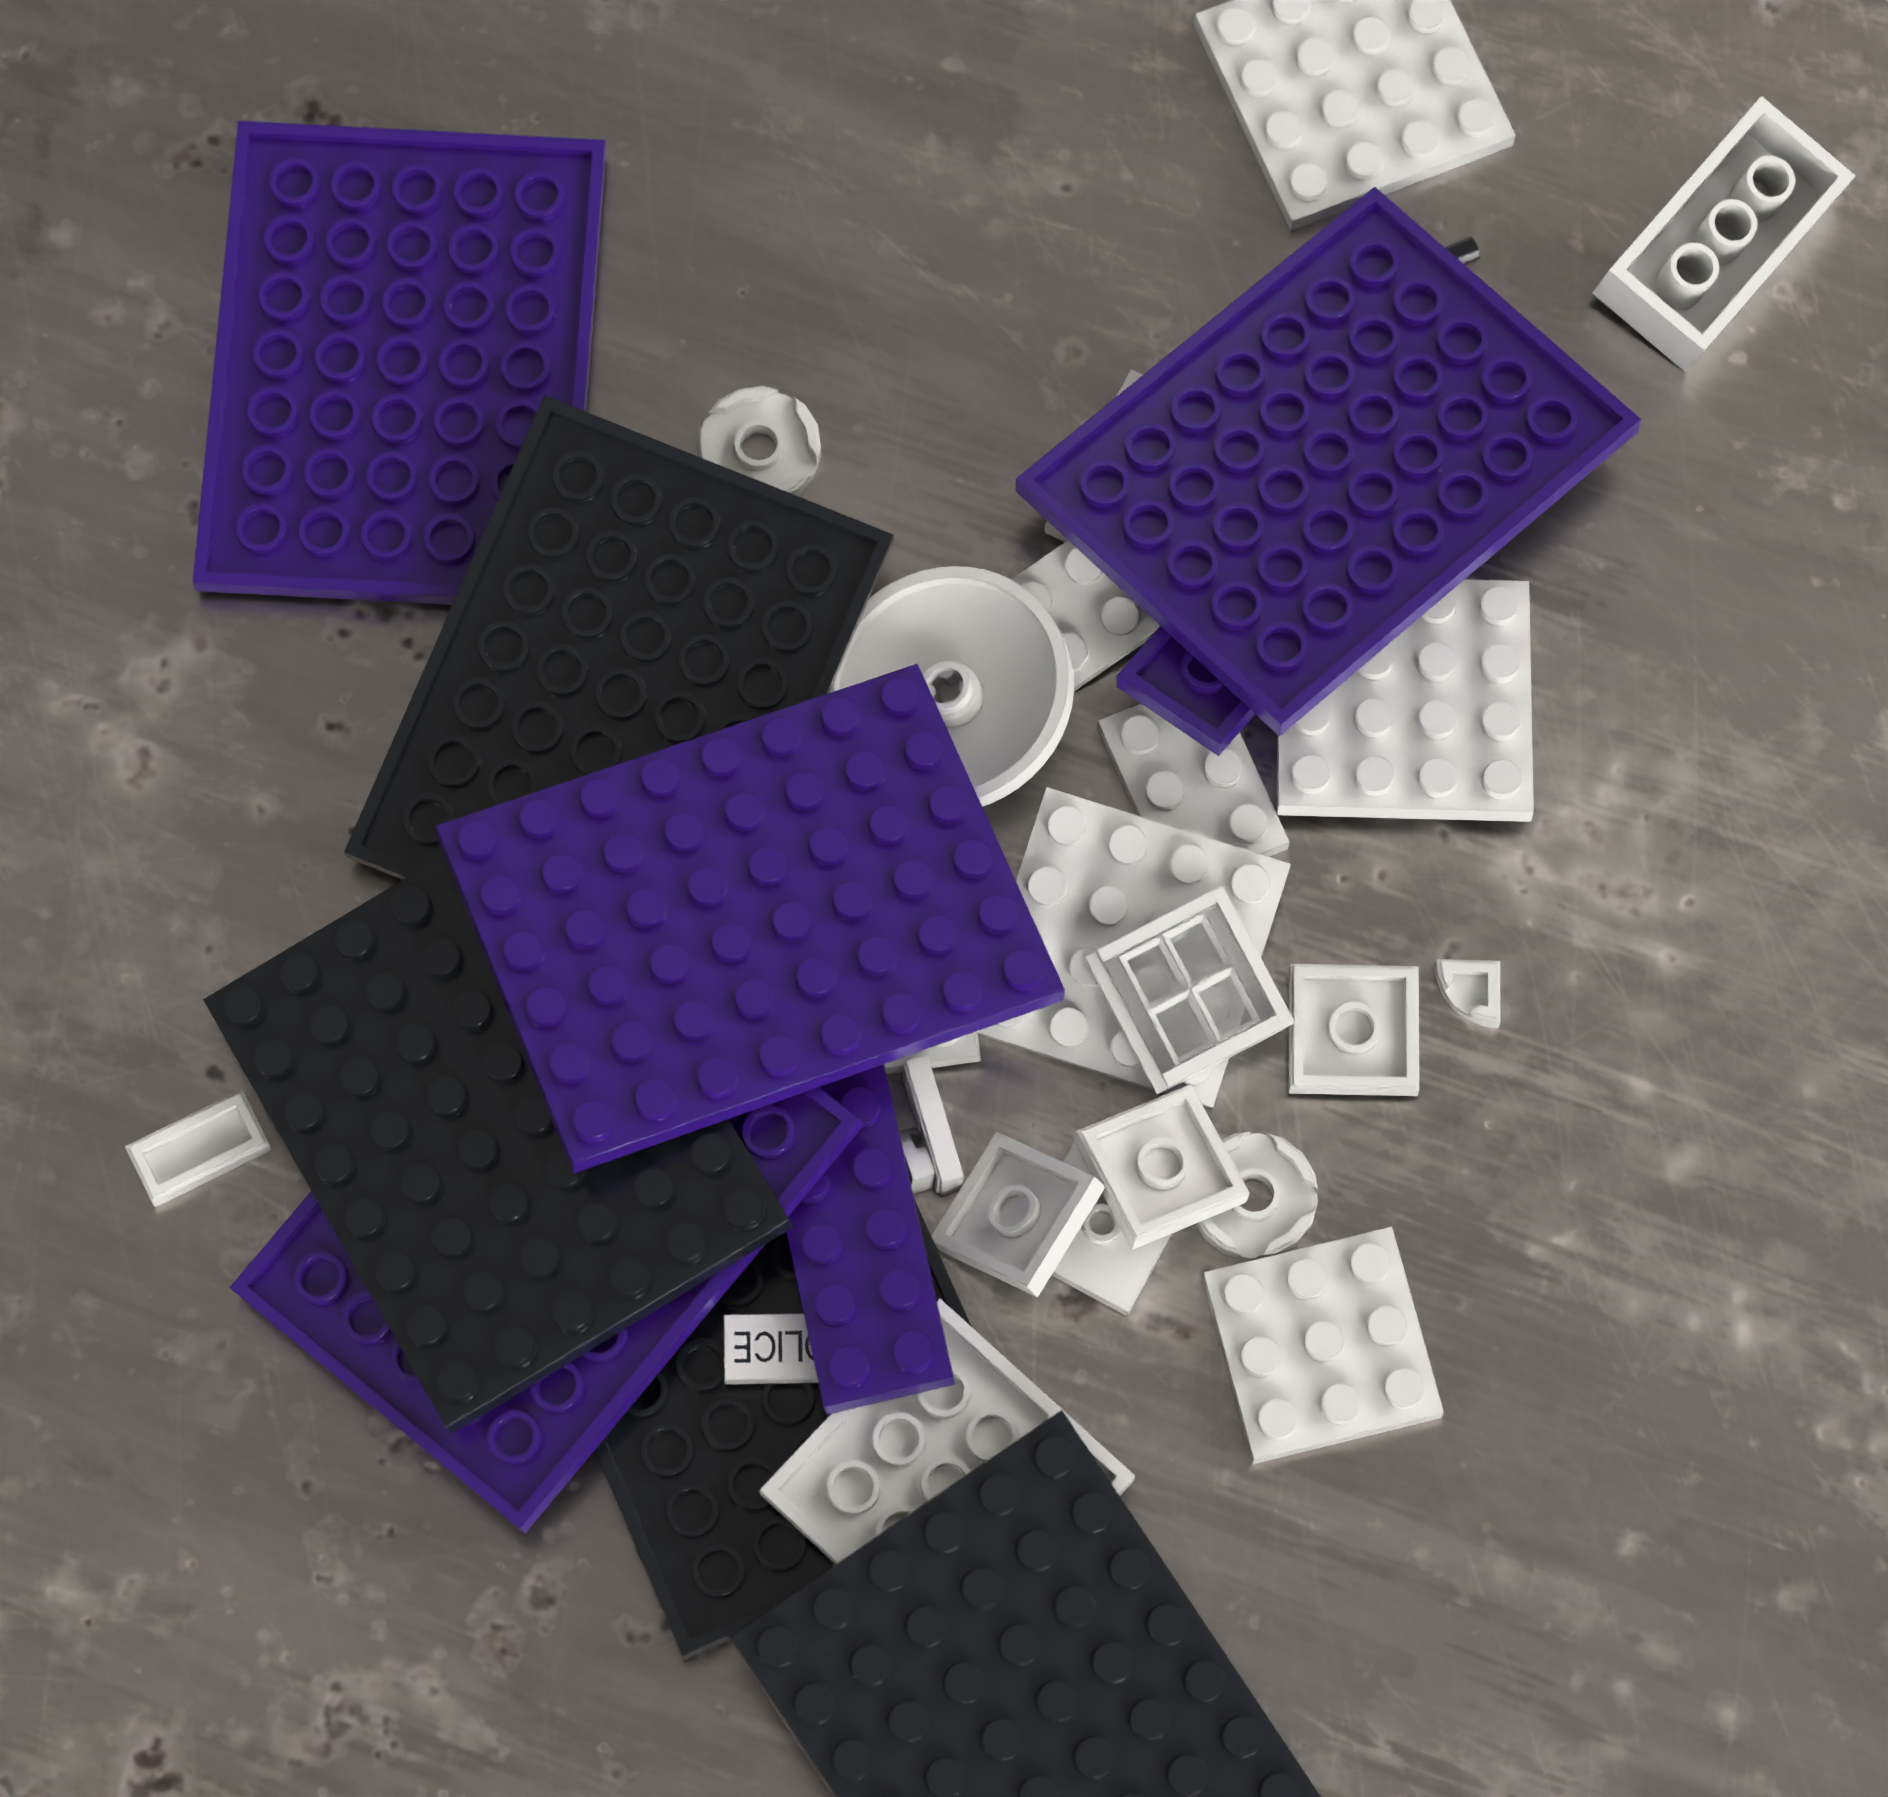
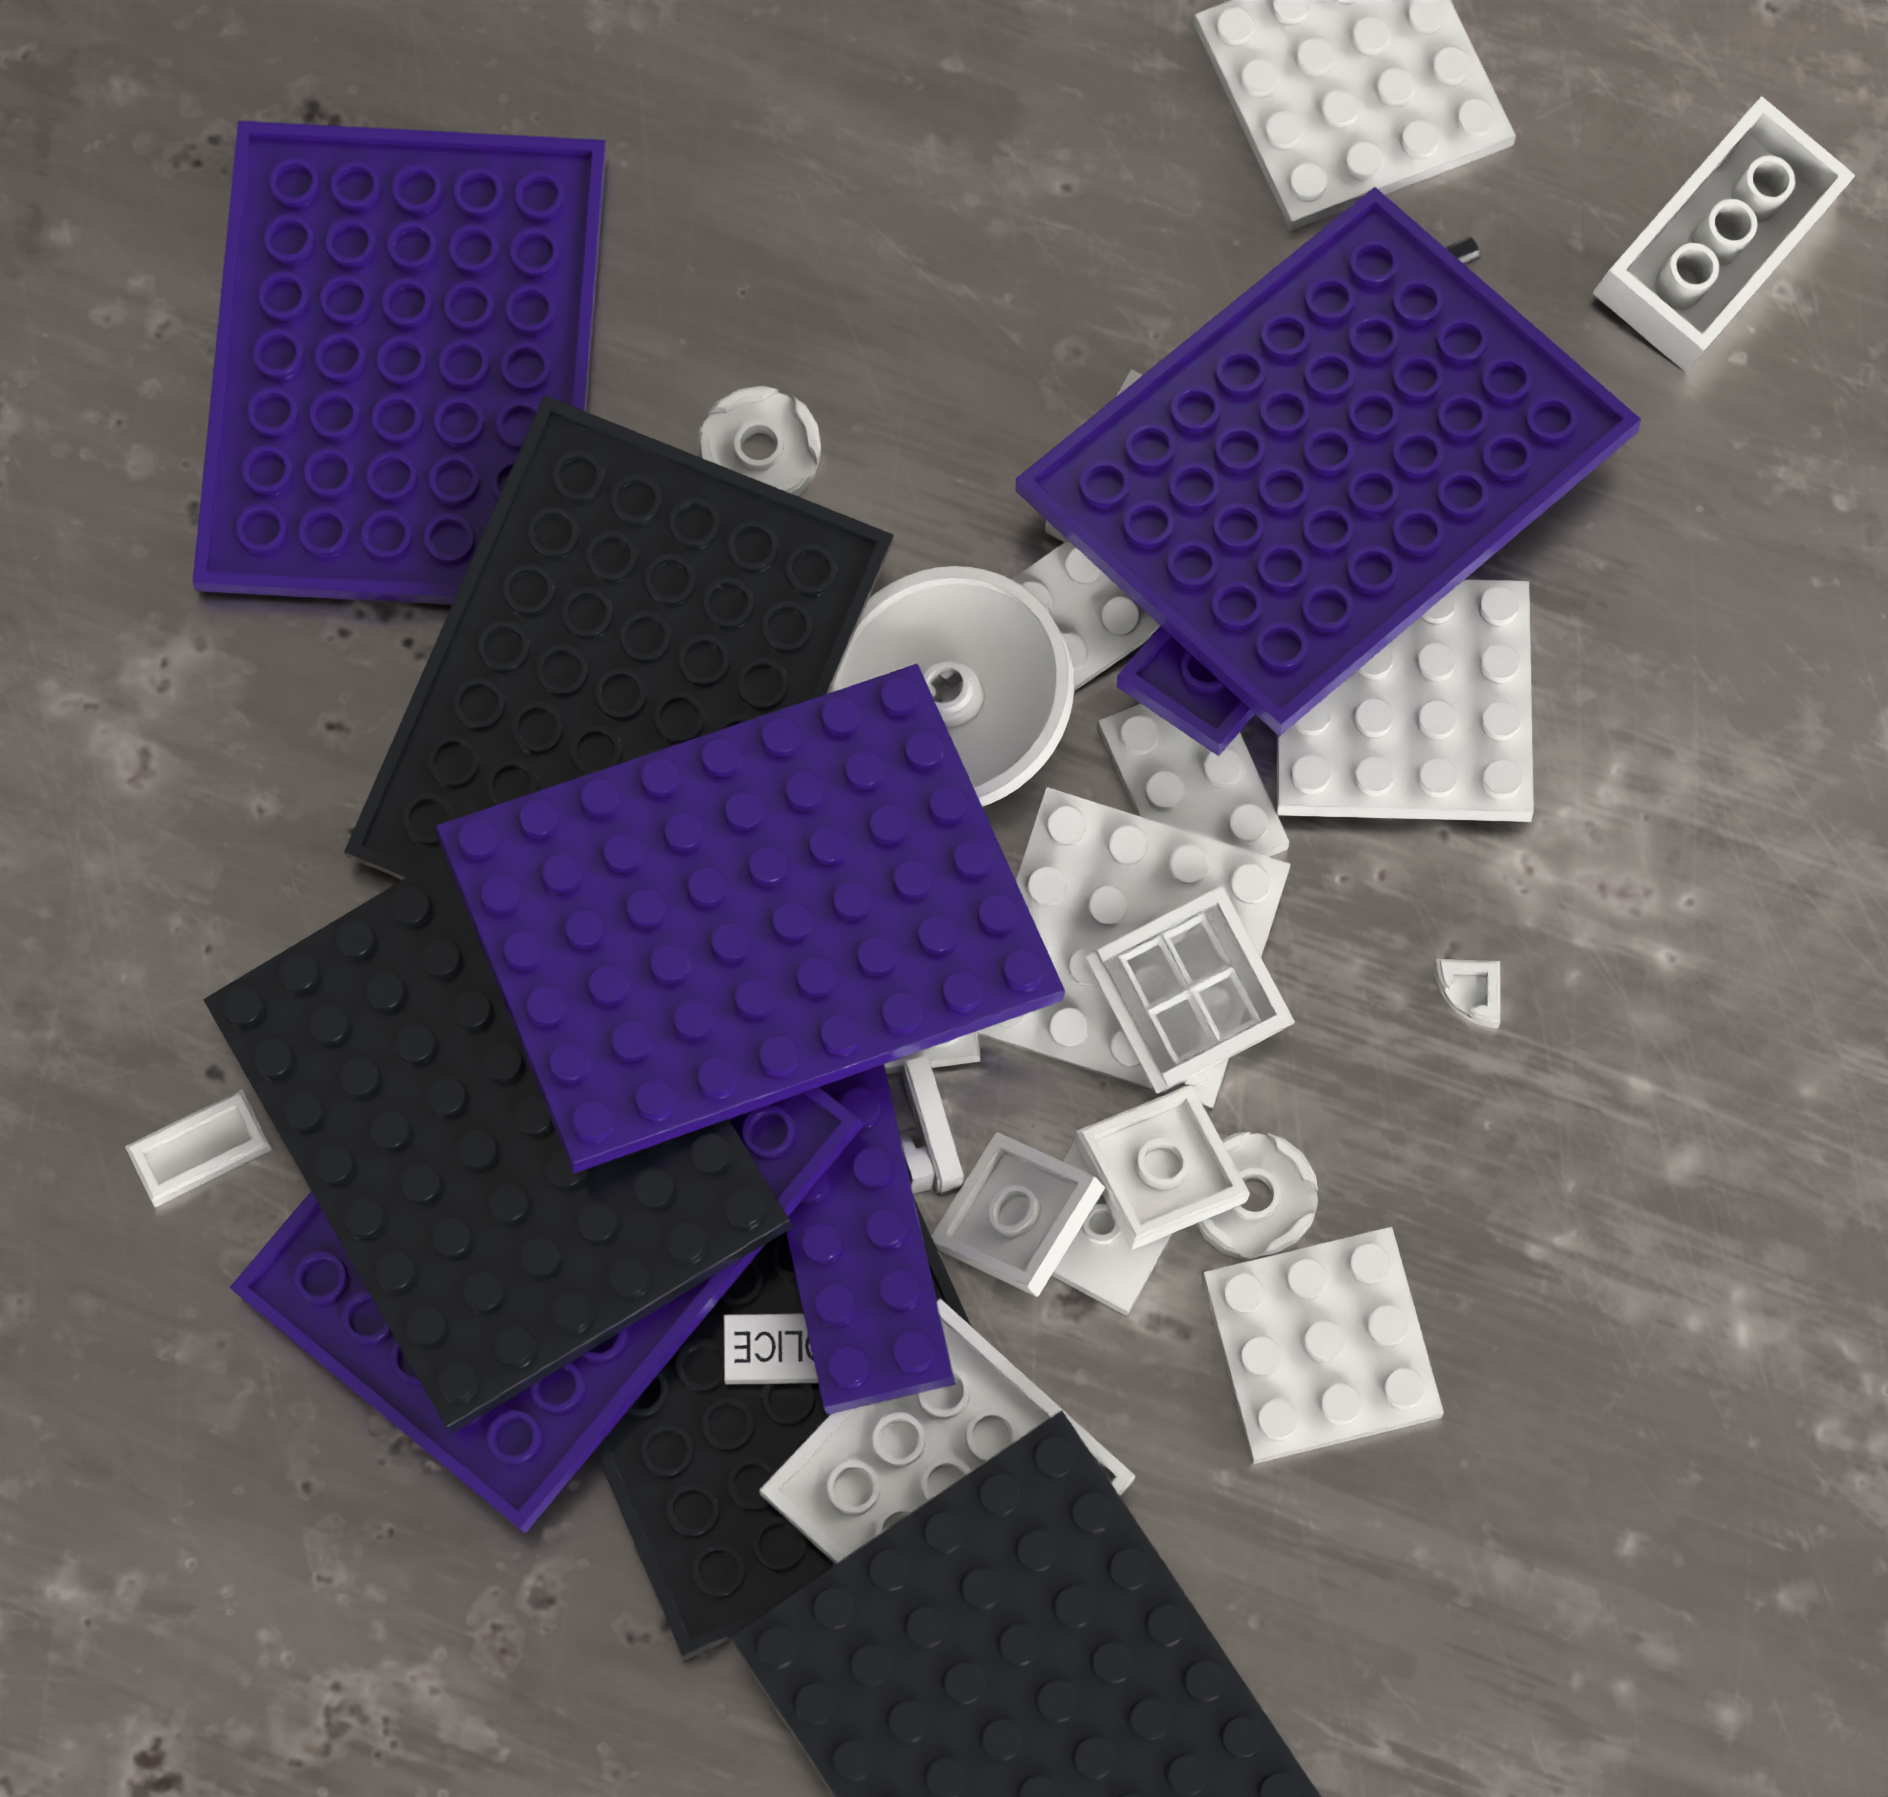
(1354, 1029): white plate -> none

